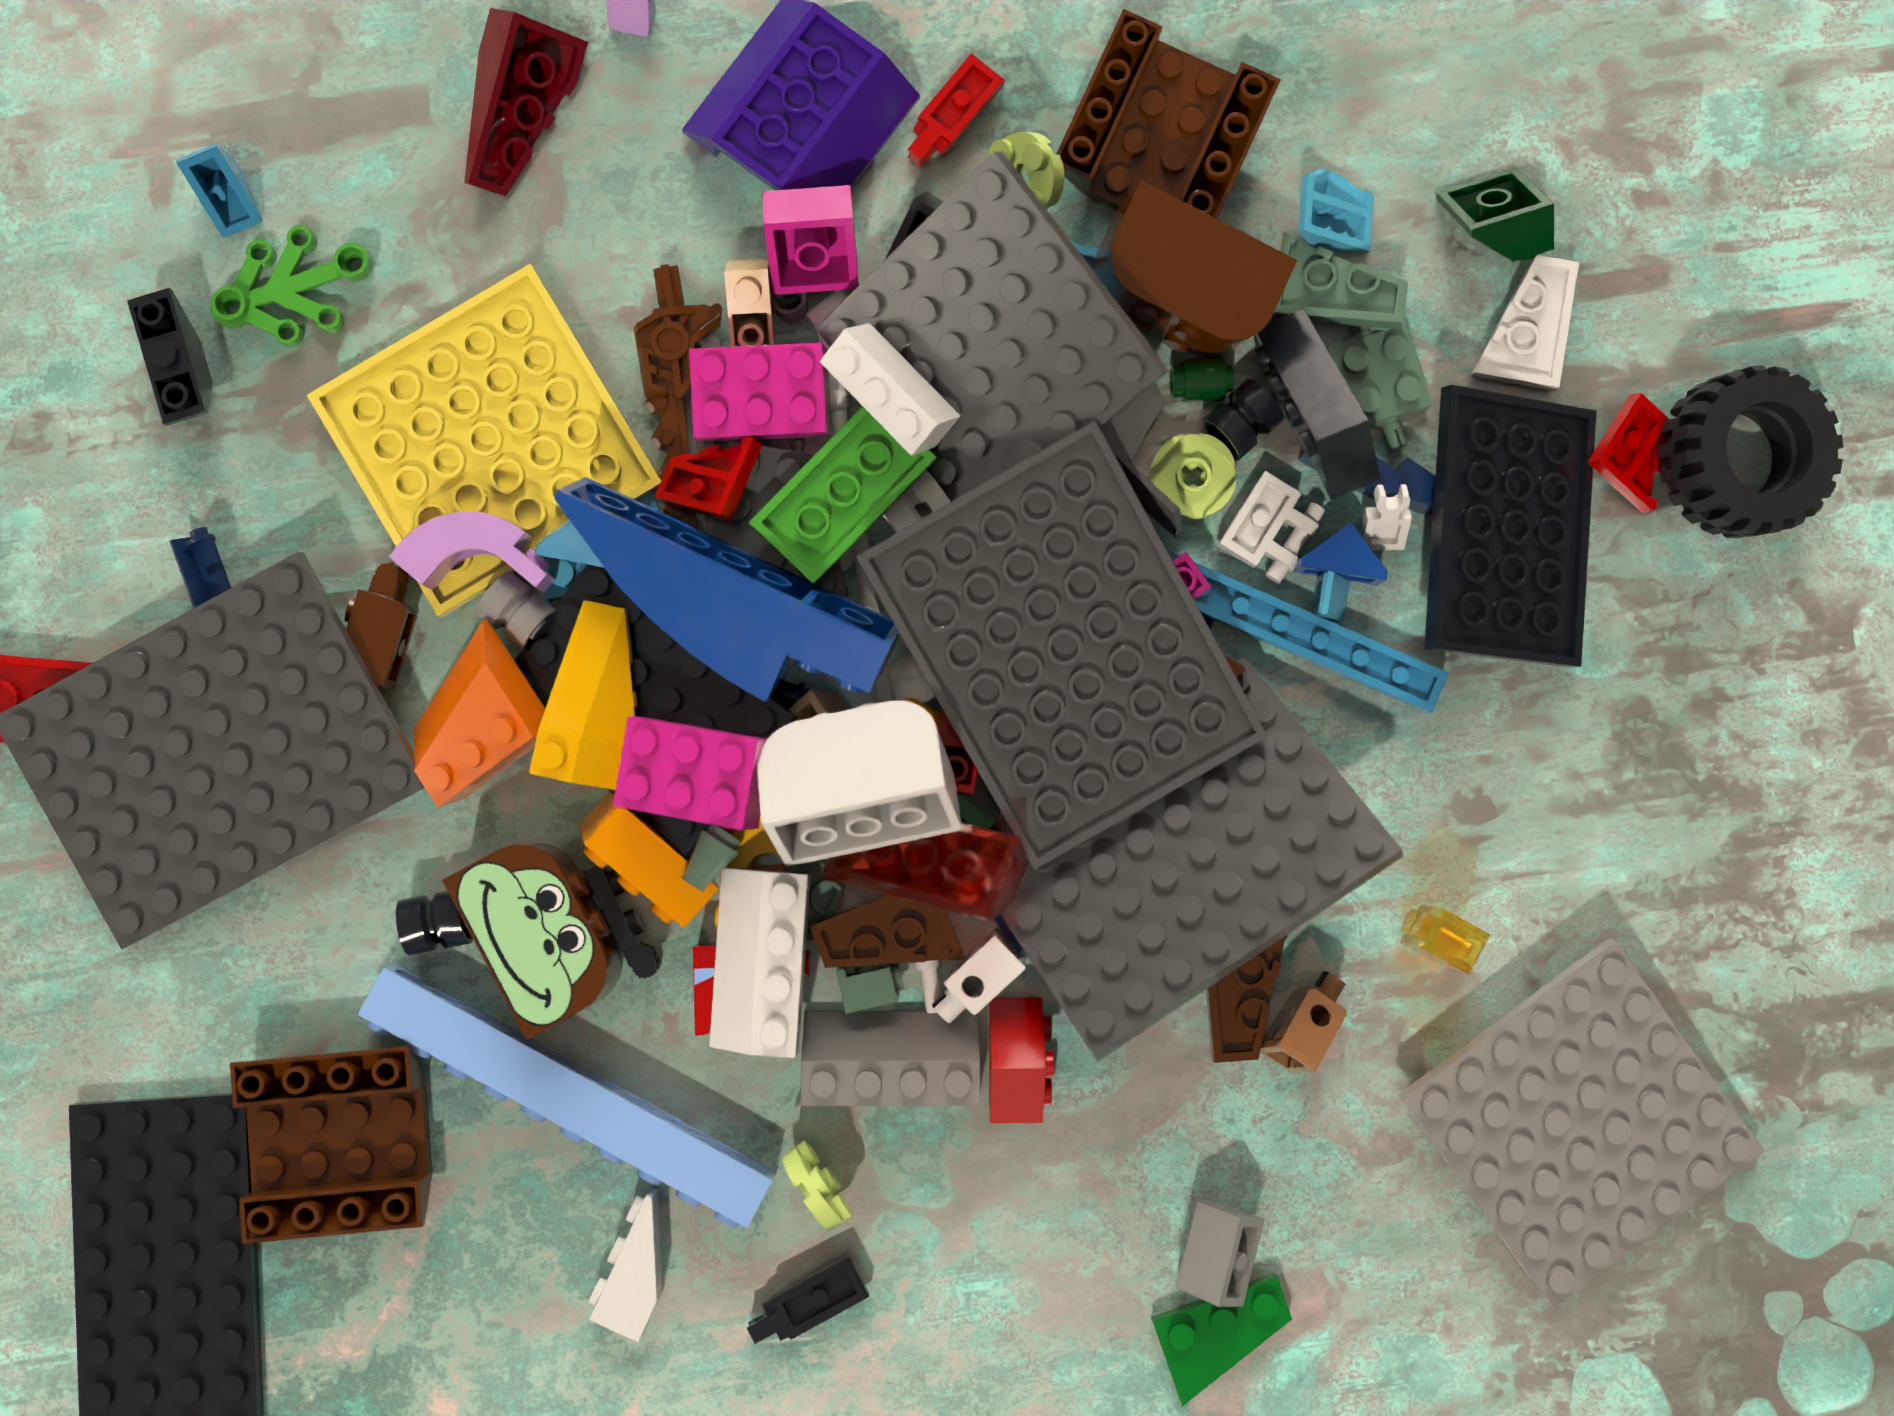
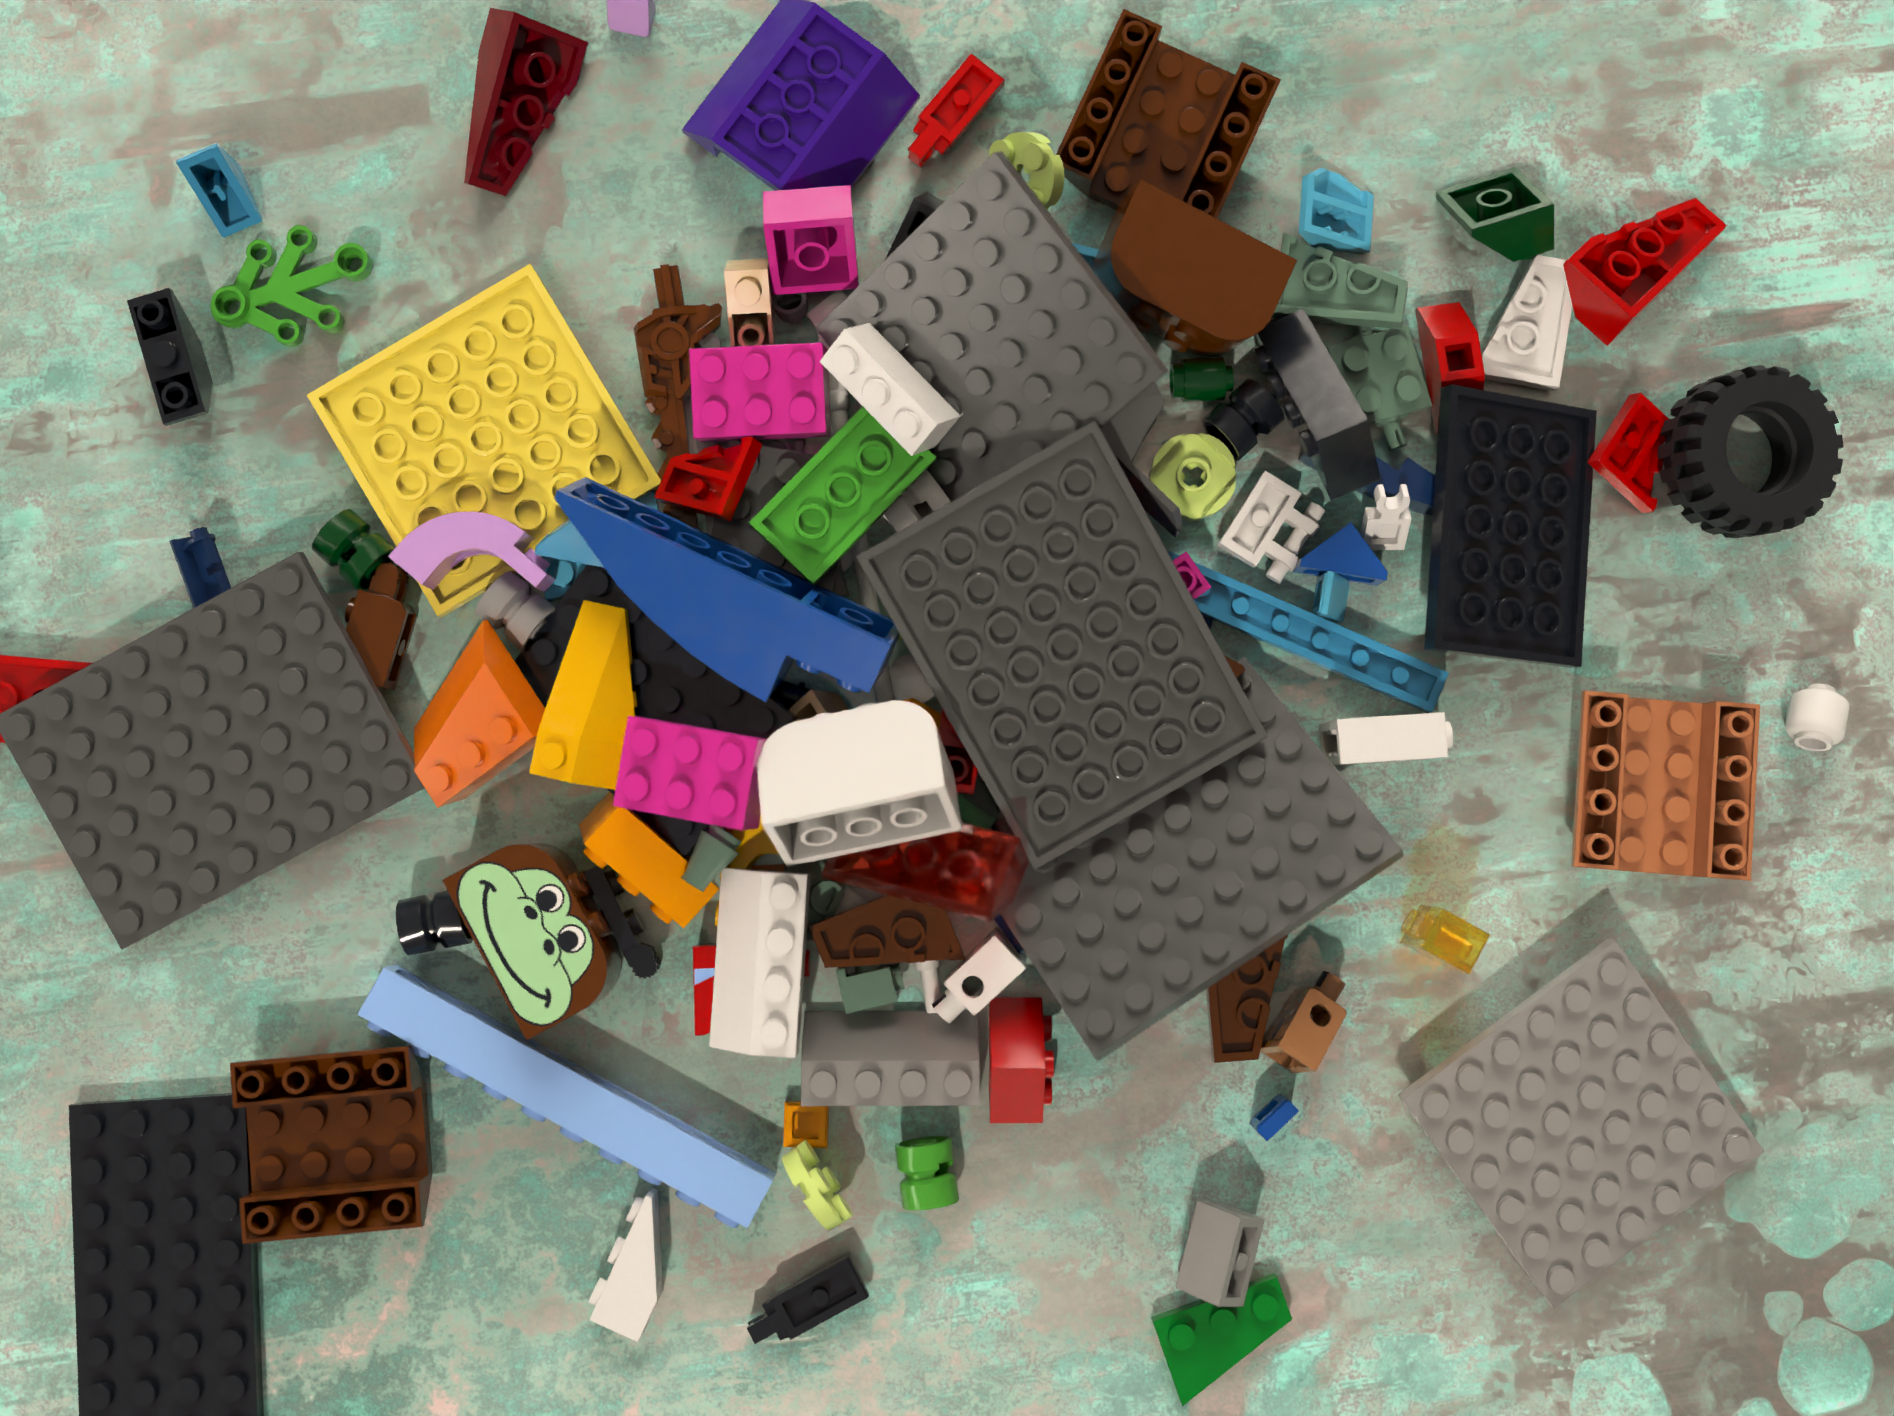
(348, 543): none -> dark green wheel
(806, 1124): none -> light orange tile
(926, 1173): none -> bright green wheel
(1273, 1116): none -> blue tile
(1386, 739): none -> white brick
(1448, 351): none -> red slope
(1626, 270): none -> red wedge
(1666, 786): none -> nougat slope
(1817, 717): none -> white head

